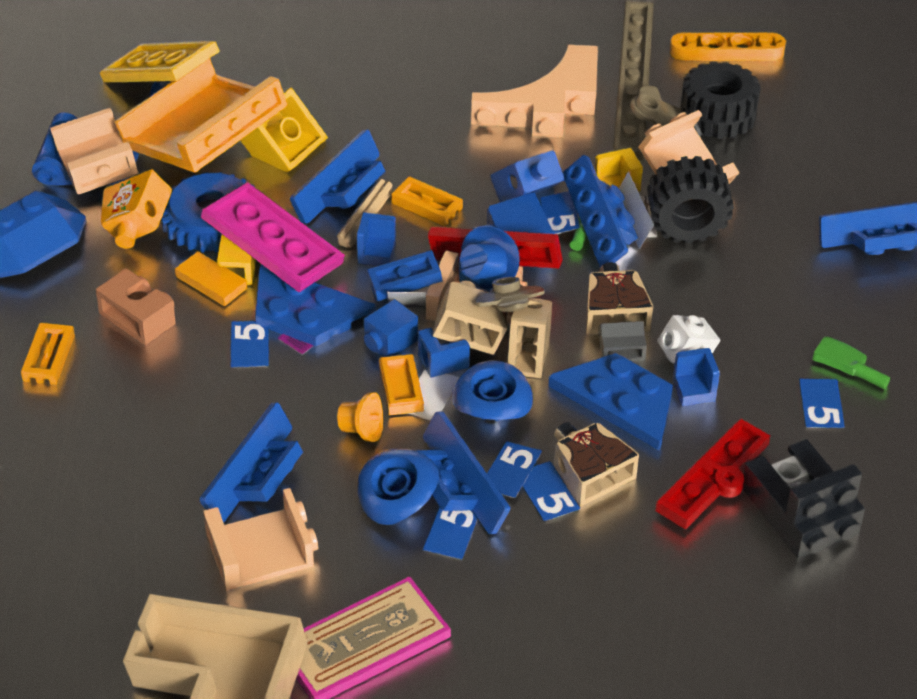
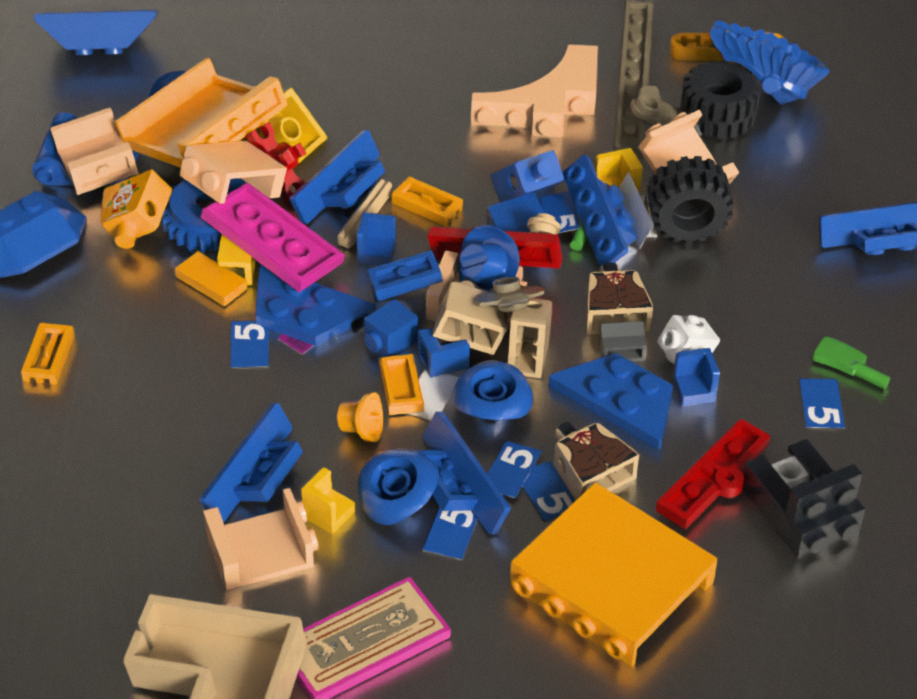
(96, 29): none -> blue wedge
(135, 307): nougat brick -> none
(159, 61): yellow tile -> none
(214, 164): none -> light nougat panel
(281, 152): none -> red pin
(323, 504): none -> yellow panel
(408, 298): white sticker -> none
(543, 224): none -> tan plate
(610, 571): none -> light orange panel
(778, 65): none -> blue piece

